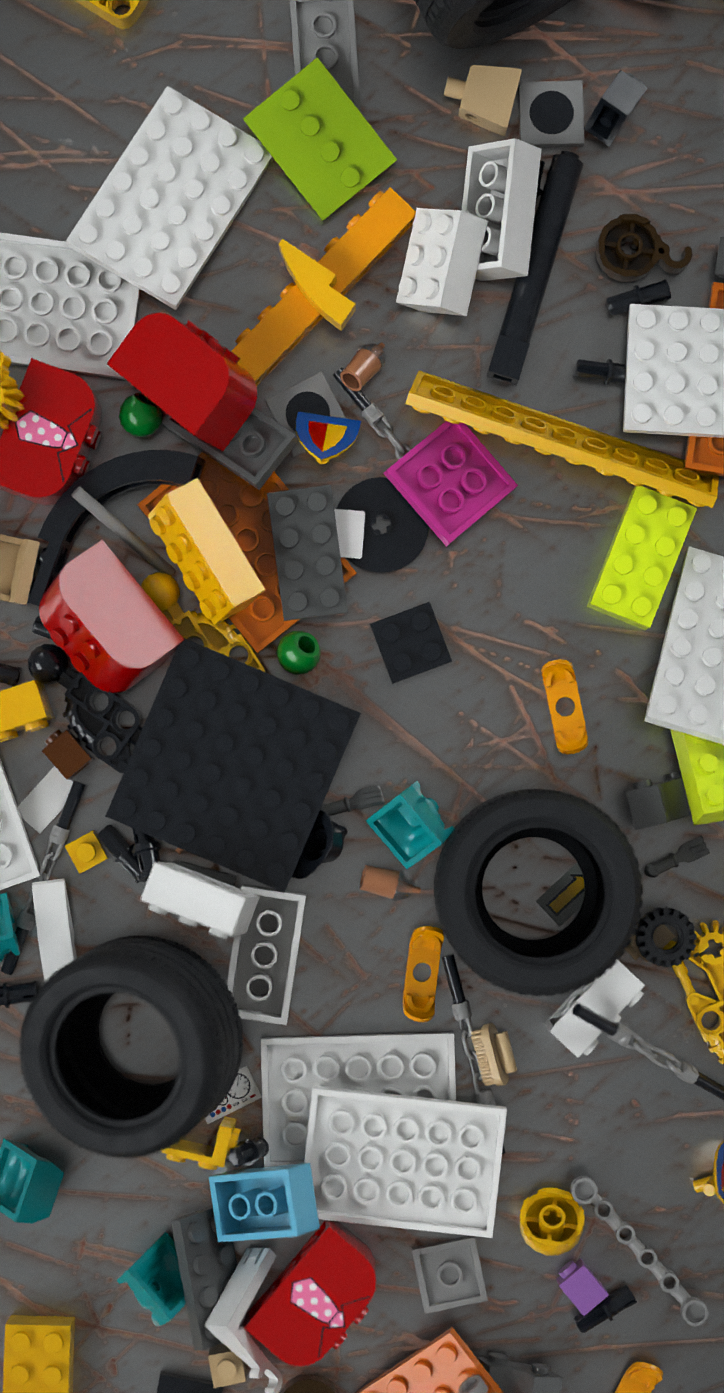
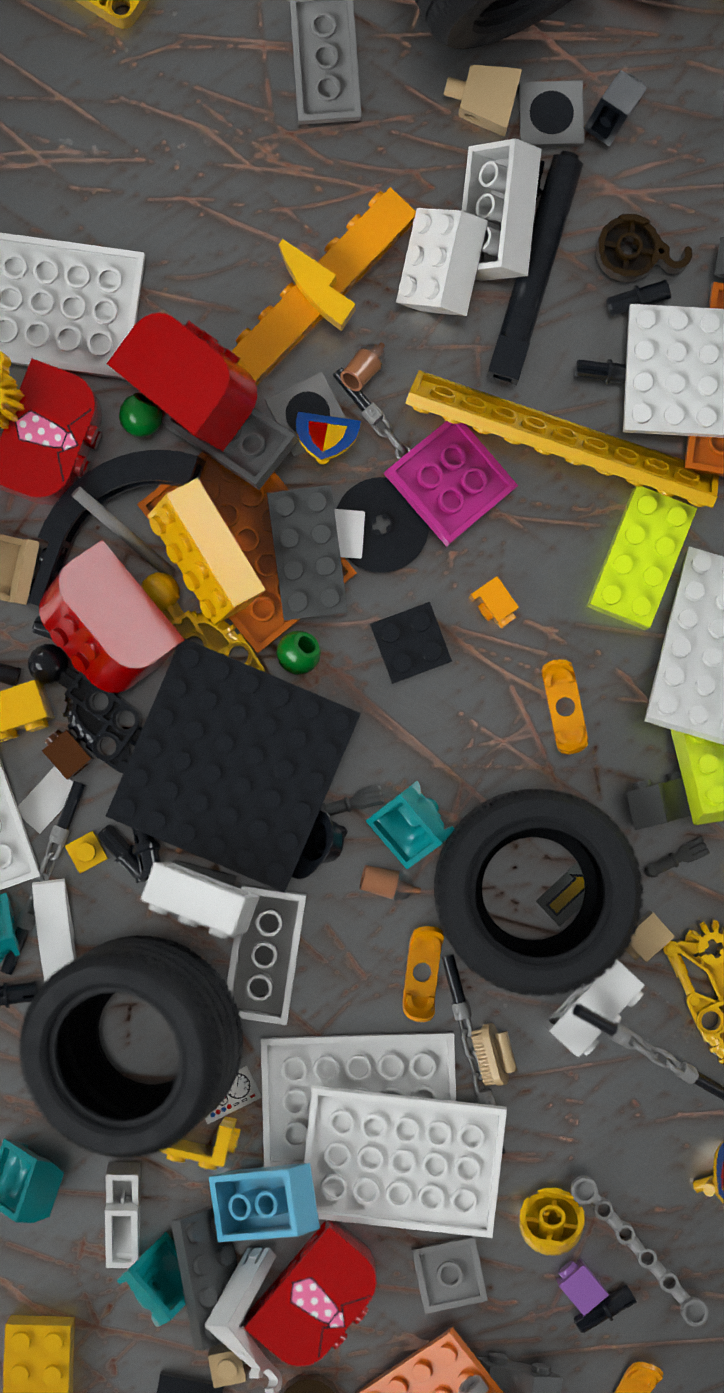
(122, 1214): none -> white slope
(170, 198): white plate -> none
(248, 1152): black axle -> none
(320, 139): lime plate -> none
(495, 602): none -> light orange brick
(679, 951): black tyre -> none

